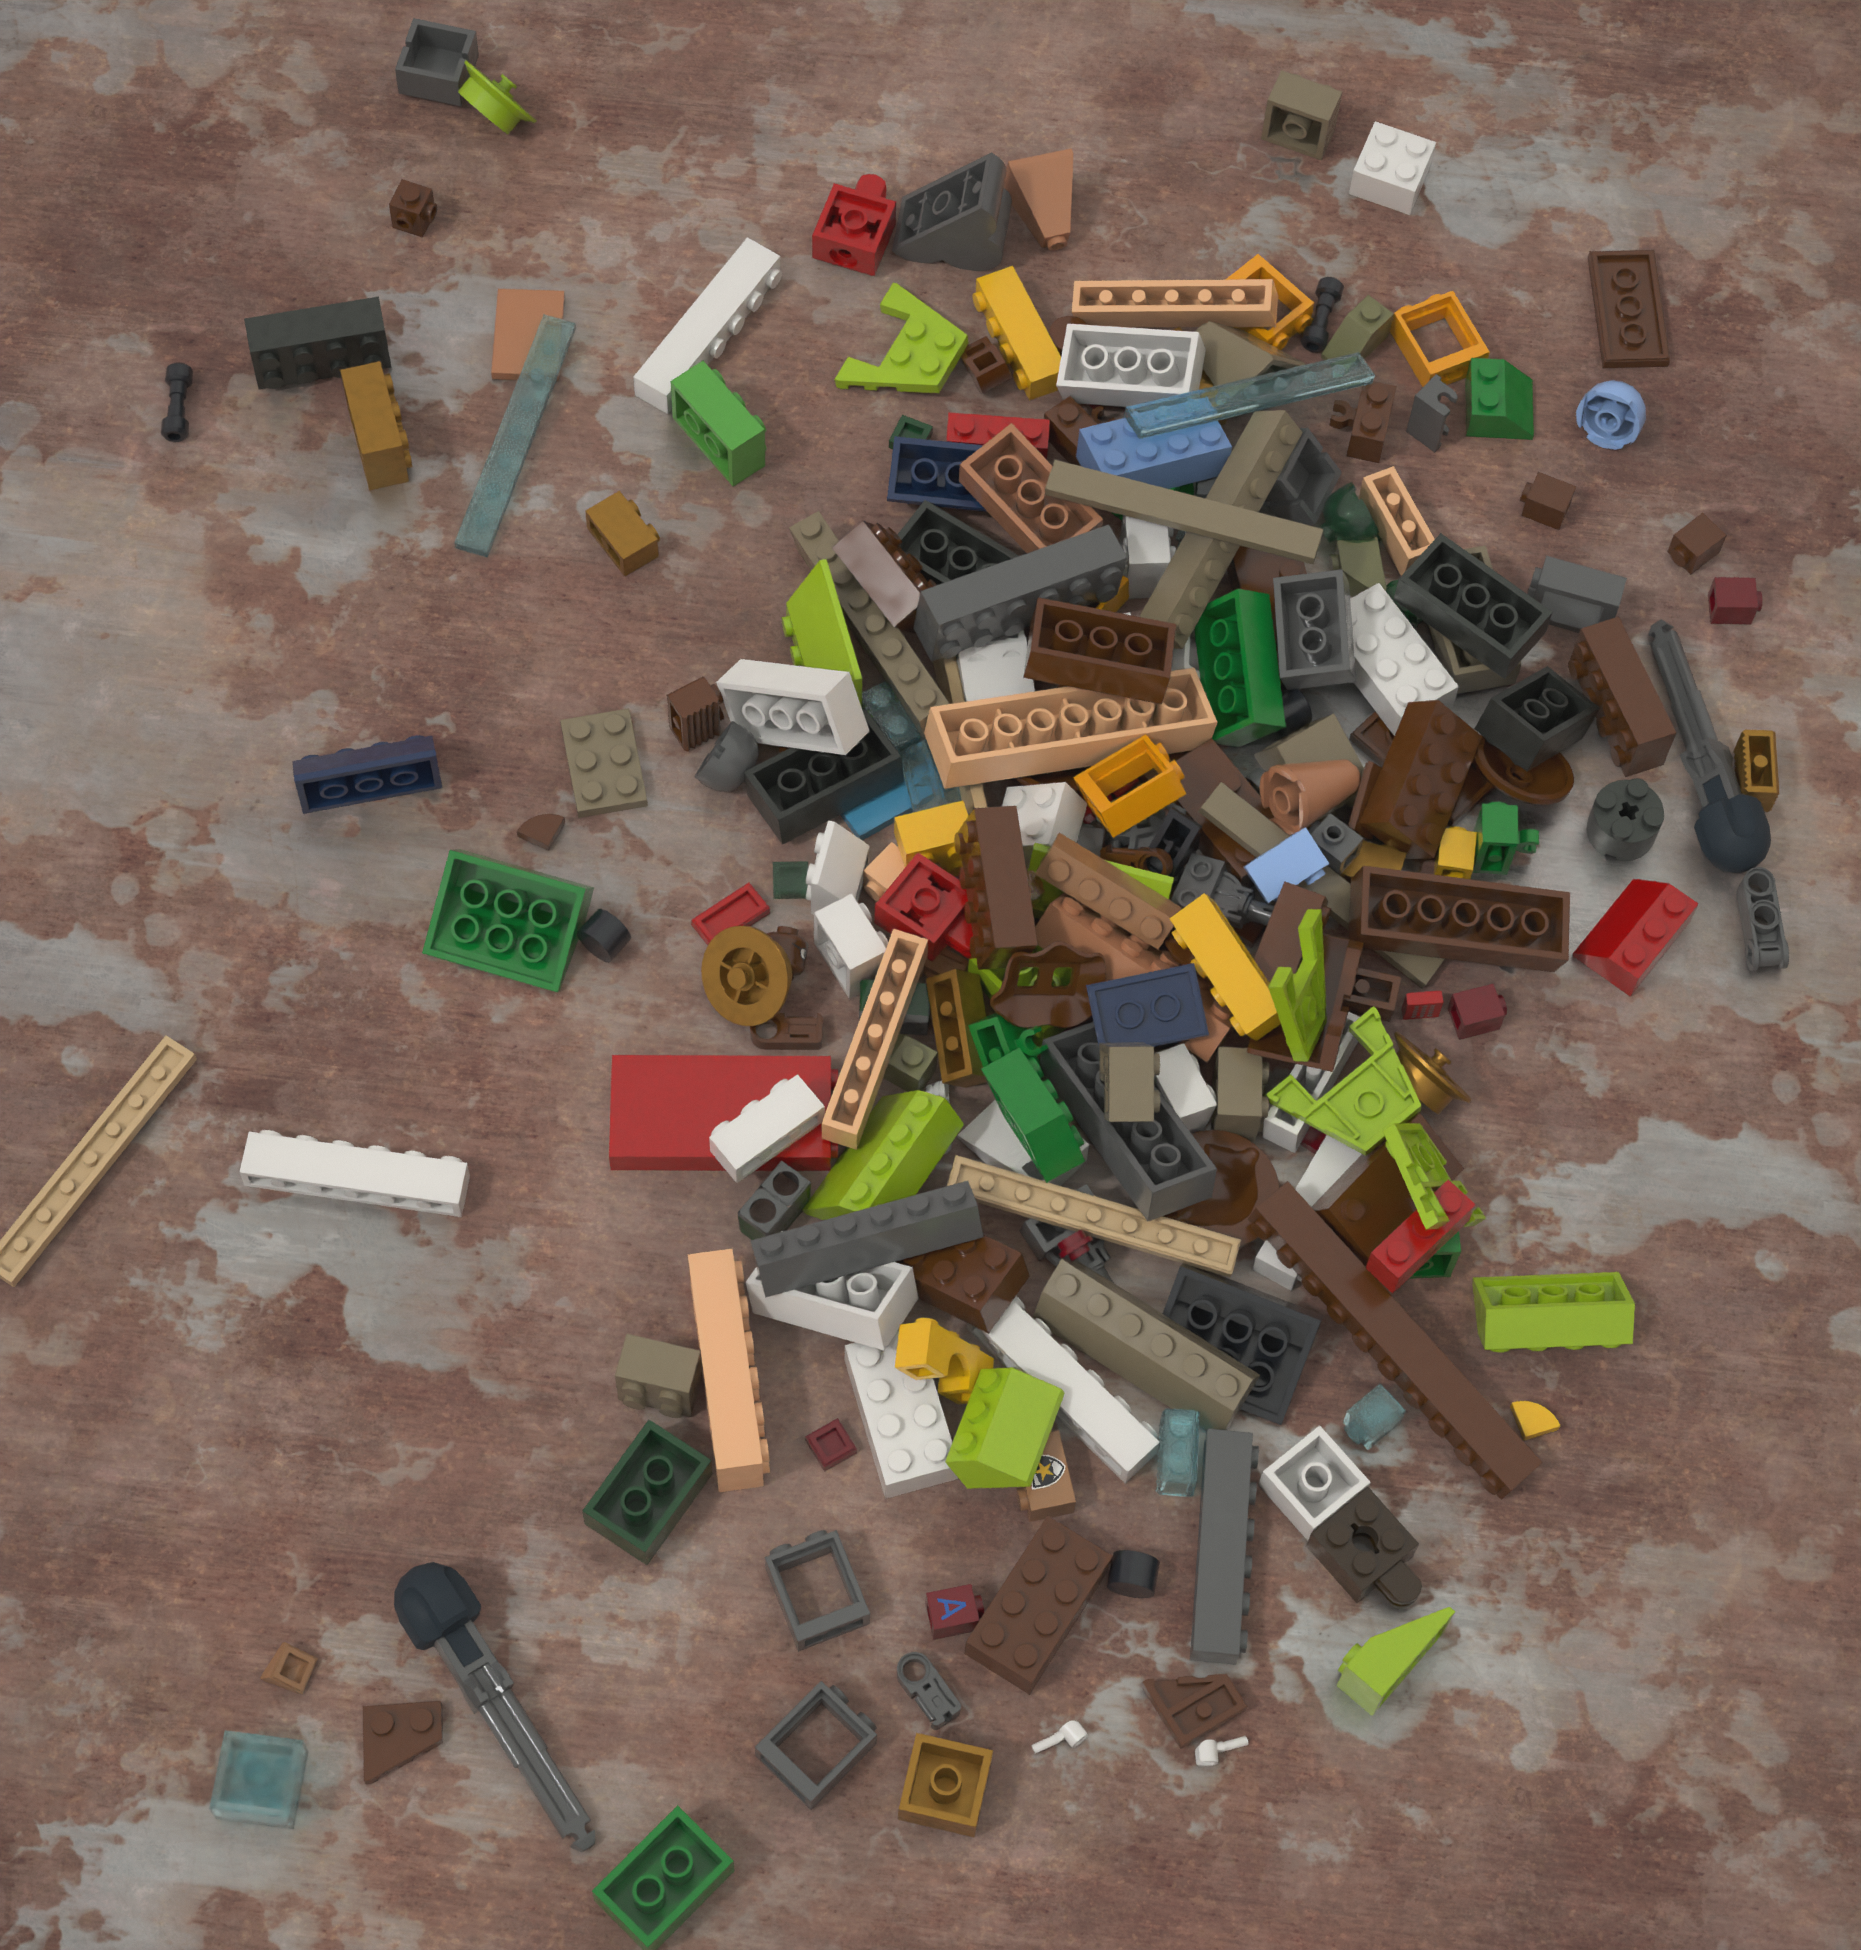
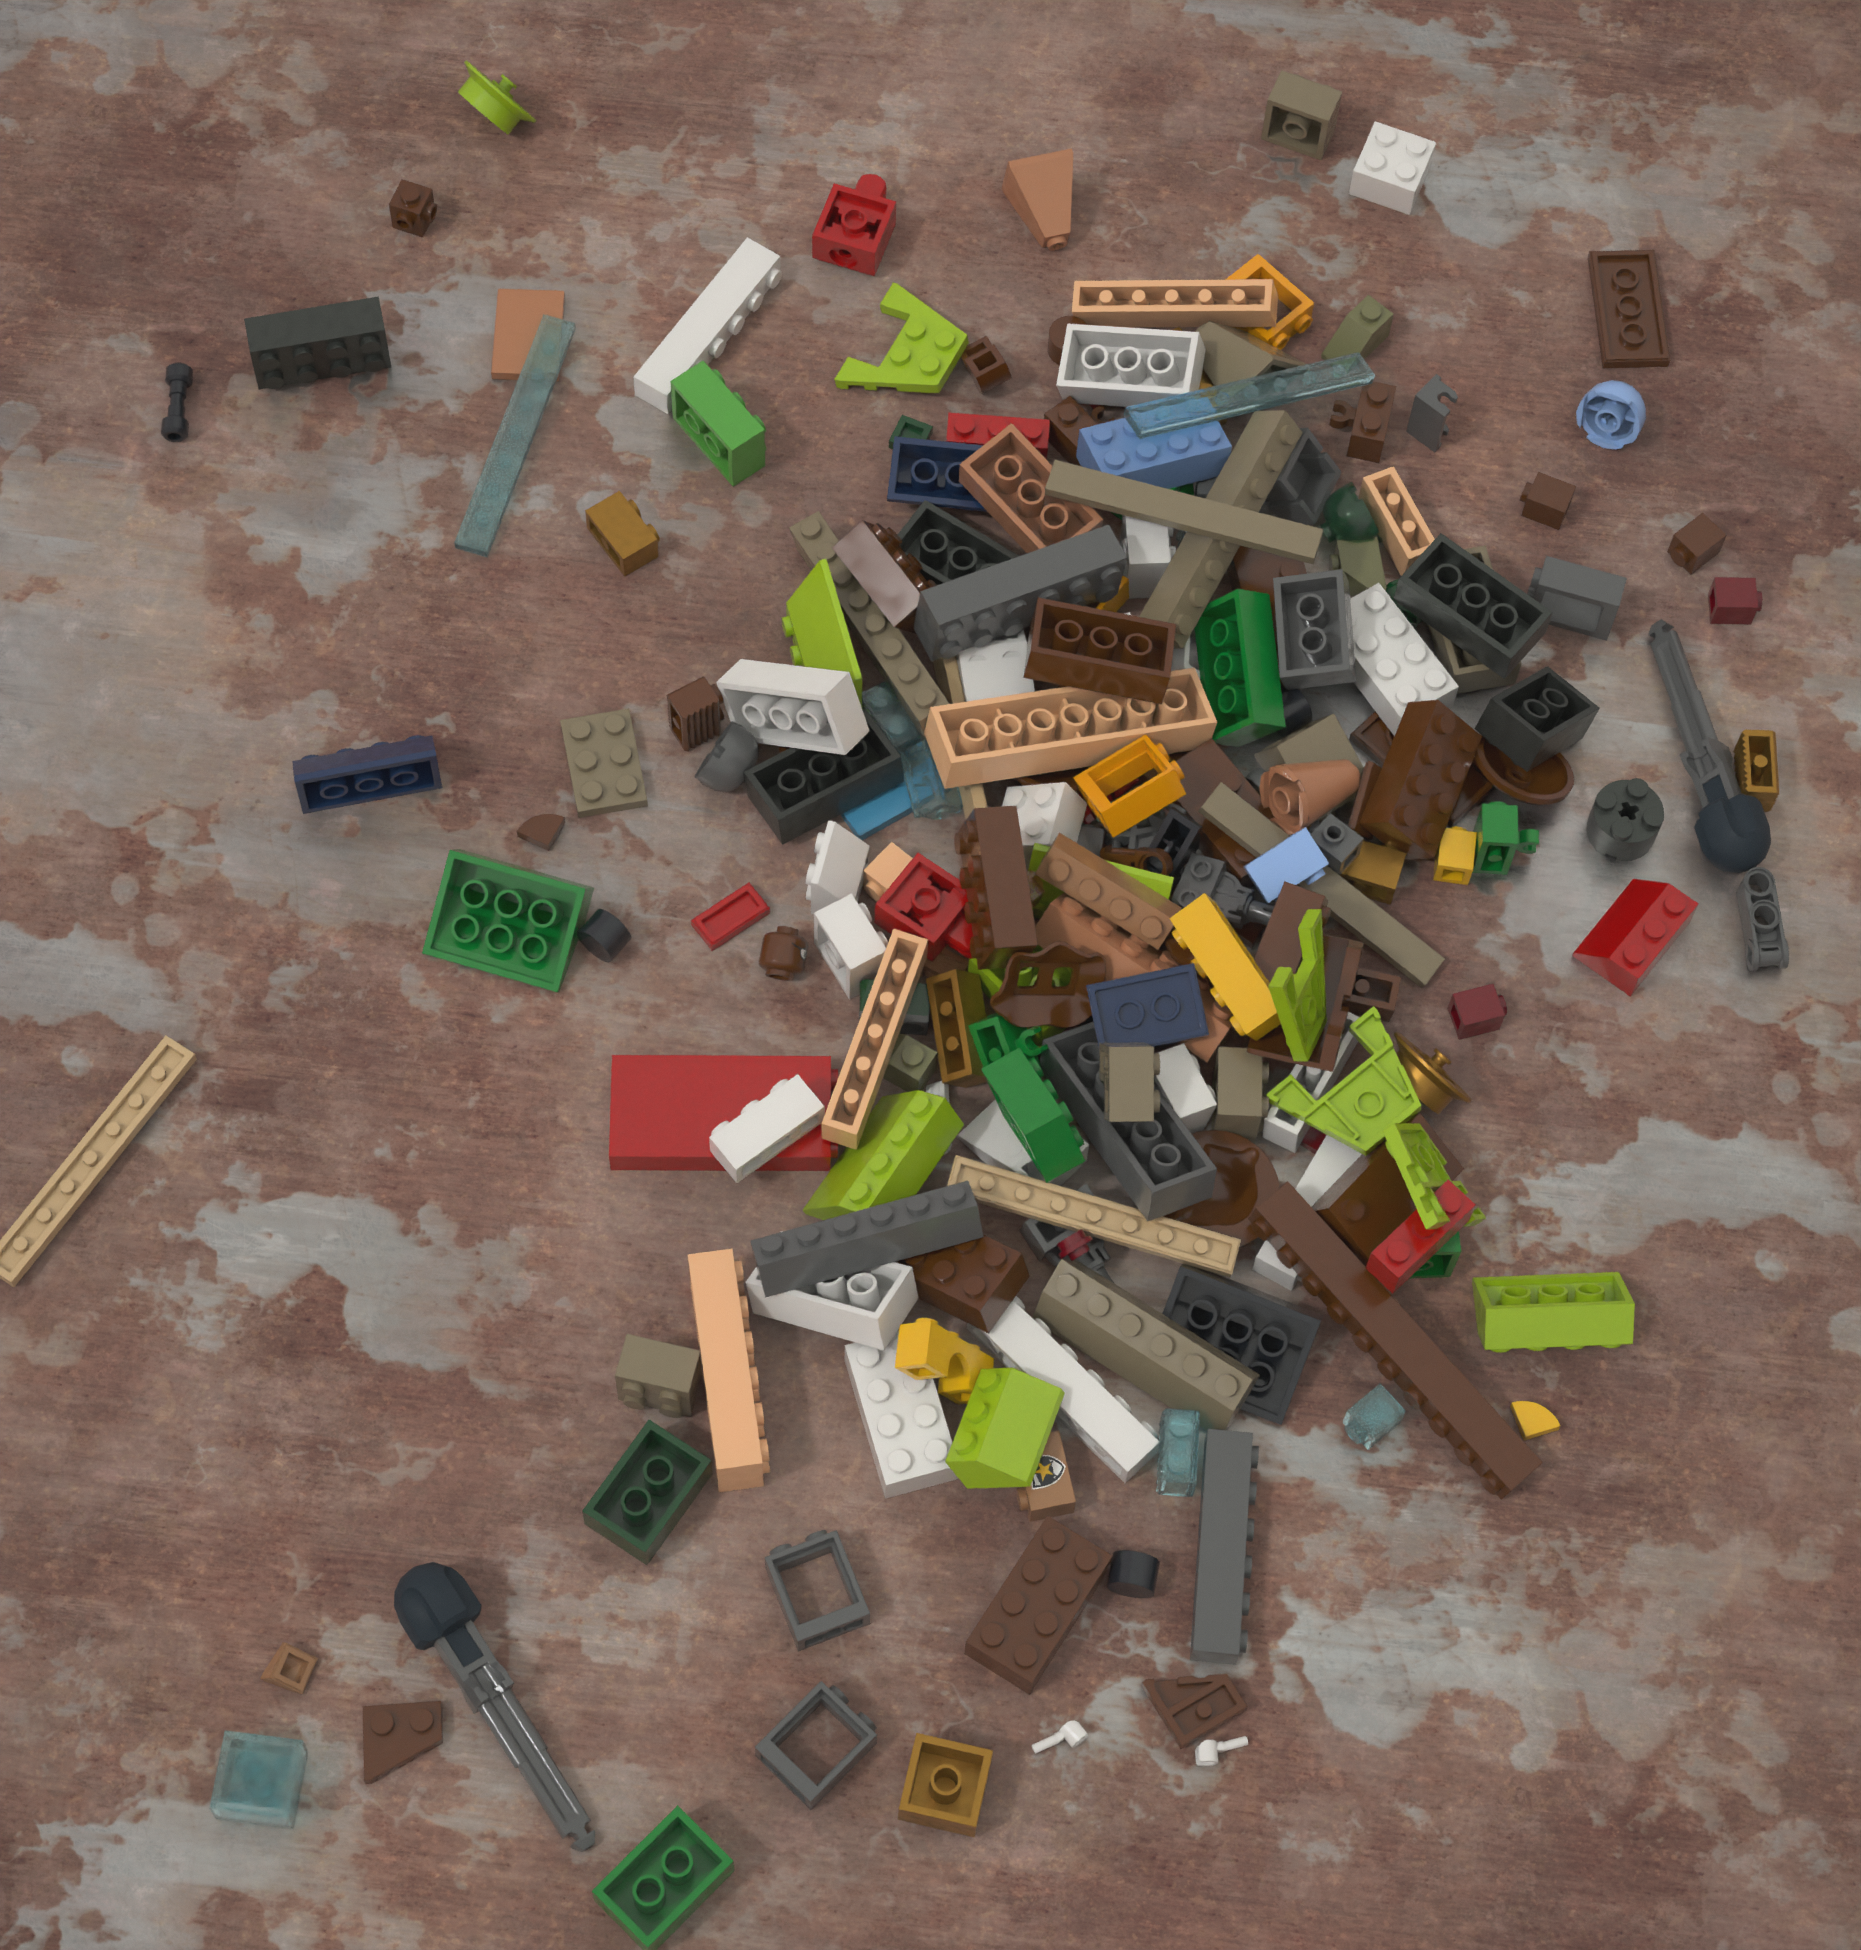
(355, 1173): white brick -> none
(377, 425): pearl gold brick -> none
(437, 61): dark grey piece -> none
(746, 975): pearl gold wheel -> none
(784, 1215): dark grey piece -> none
(790, 880): clear green tile -> none
(792, 1033): reddish brown piece -> none
(831, 1444): dark red tile -> none
(931, 1691): dark grey piece -> none
(932, 835): yellow brick -> none
(953, 1611): dark red brick -> none
(957, 218): dark grey brick -> none
(1019, 332): yellow brick -> none
(1312, 1481): white brick -> none
(1328, 292): black piece -> none
(1367, 1551): dark brown brick -> none
(1385, 1660): lime slope -> none
(1422, 1005): red tile -> none
(1435, 308): light orange window -> none
(1459, 919): reddish brown brick -> none
(1498, 400): green slope -> none
(1628, 703): reddish brown brick -> none

